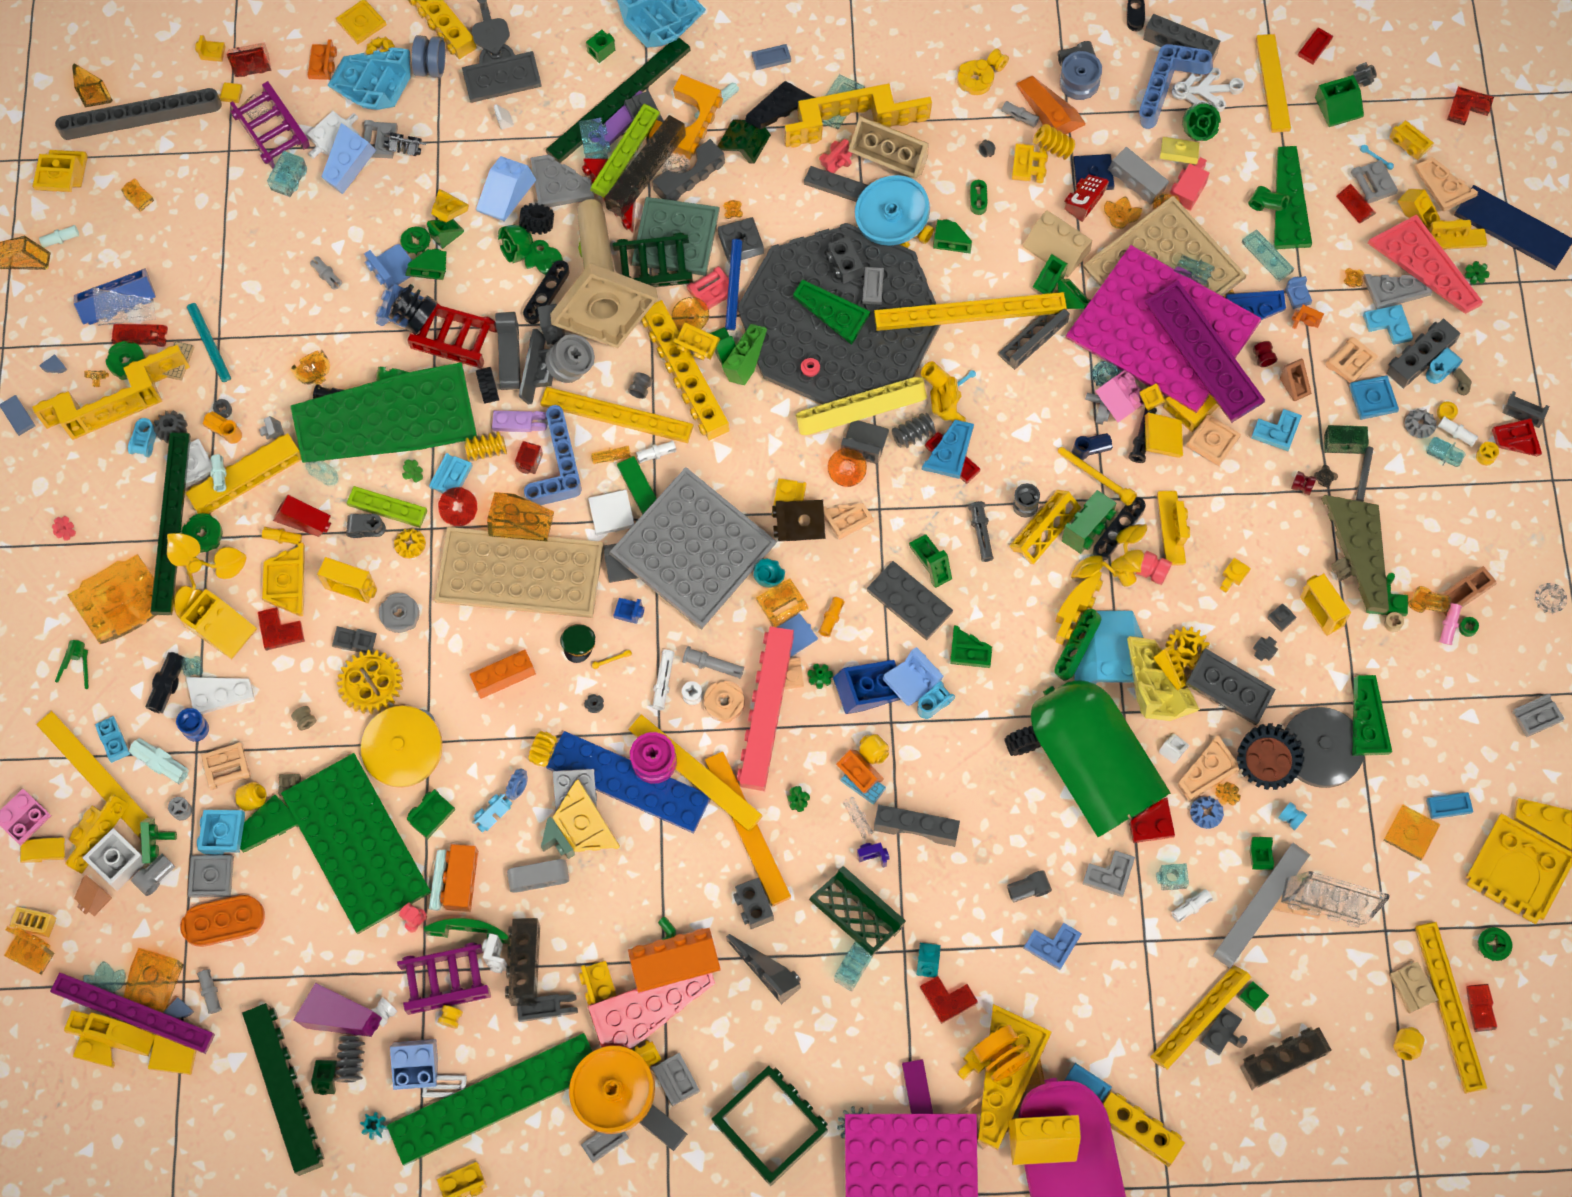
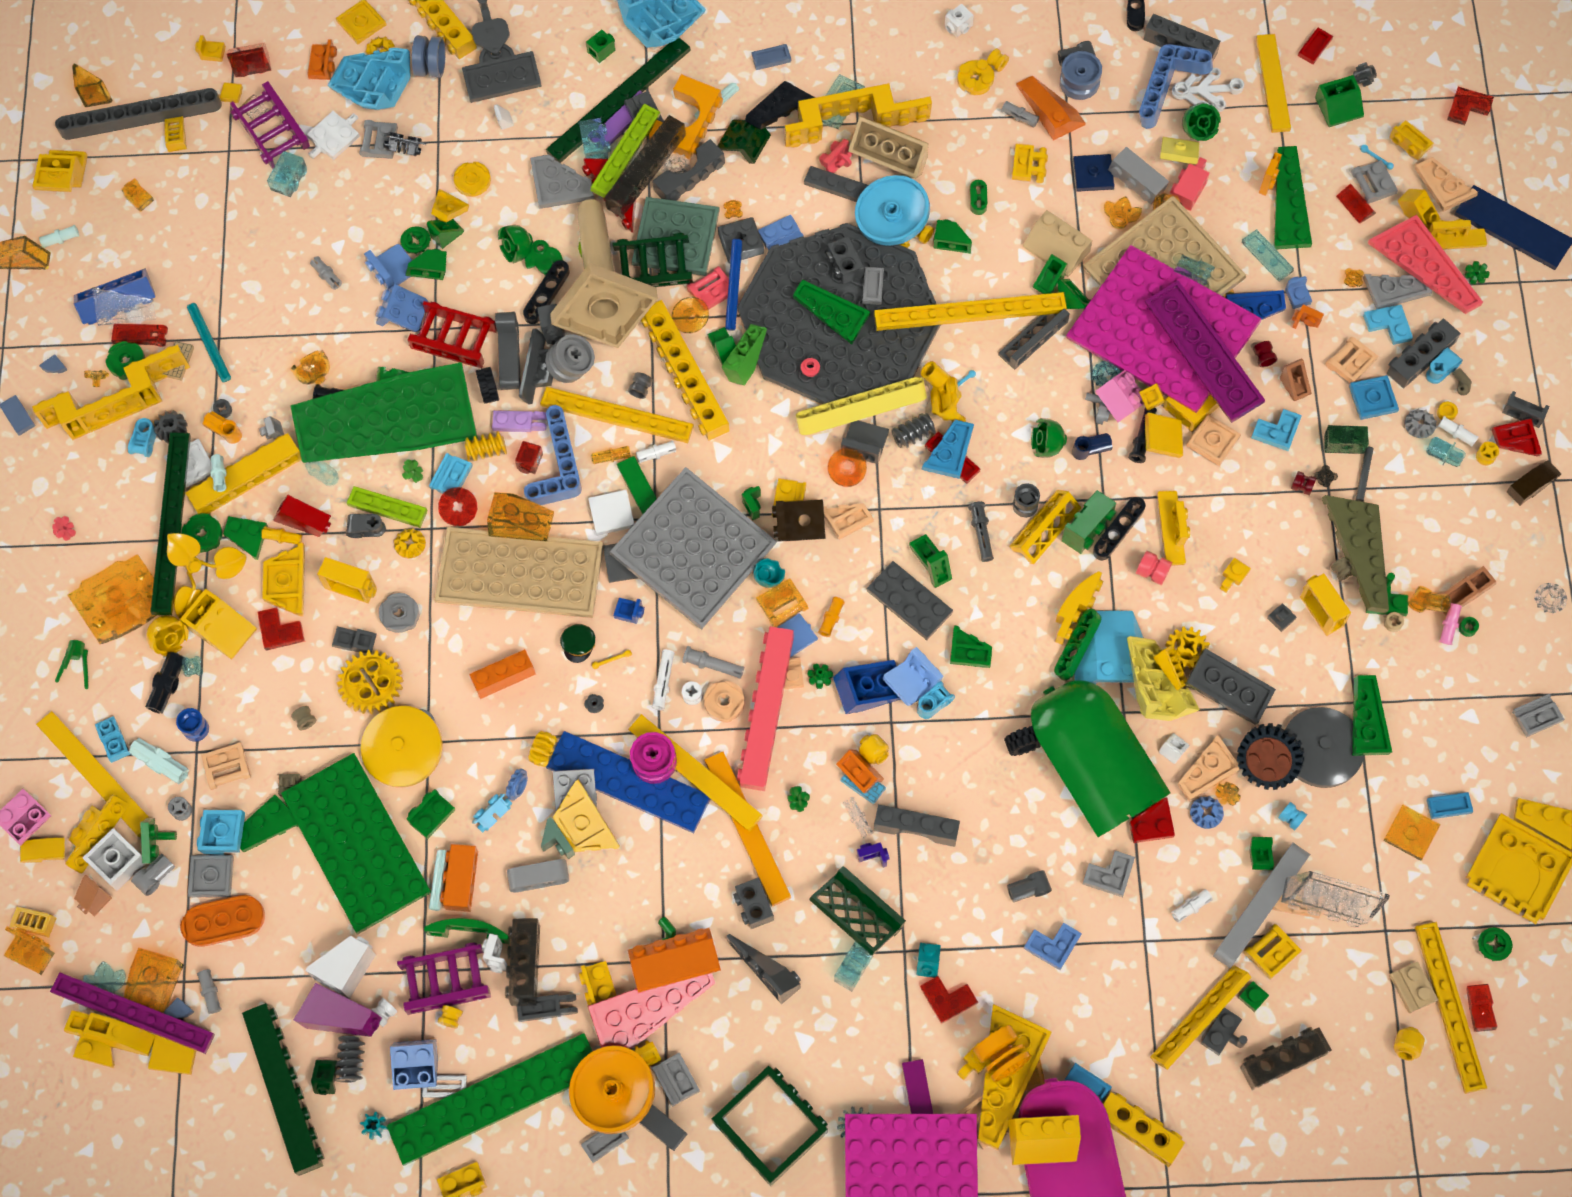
(166, 635): none -> yellow cylinder
(175, 145): none -> yellow slope
(218, 693): white wing -> none
(245, 534): none -> green wing
(250, 796): yellow head -> none
(343, 965): none -> white slope
(346, 158): light blue wedge -> none
(412, 309): black wheel -> none
(412, 916): coral plate -> none
(472, 179): none -> yellow tile
(504, 188): light blue slope -> none
(536, 218): black tyre -> none
(697, 341): yellow bracket -> none
(750, 501): none -> green bracket
(780, 232): none -> medium blue plate
(958, 20): none -> white brick
(987, 148): dark grey plate -> none
(1048, 438): none -> green cylinder
(1054, 141): yellow piece -> none
(1086, 196): red slope -> none
(1124, 565): yellow plant -> none
(1127, 495): yellow piece -> none
(1181, 873): clear light blue brick -> none
(1264, 198): green piece -> none
(1265, 648): dark grey gear -> none
(1271, 174): none -> light orange plate
(1278, 956): none -> yellow plate
(1533, 482): none -> dark brown slope

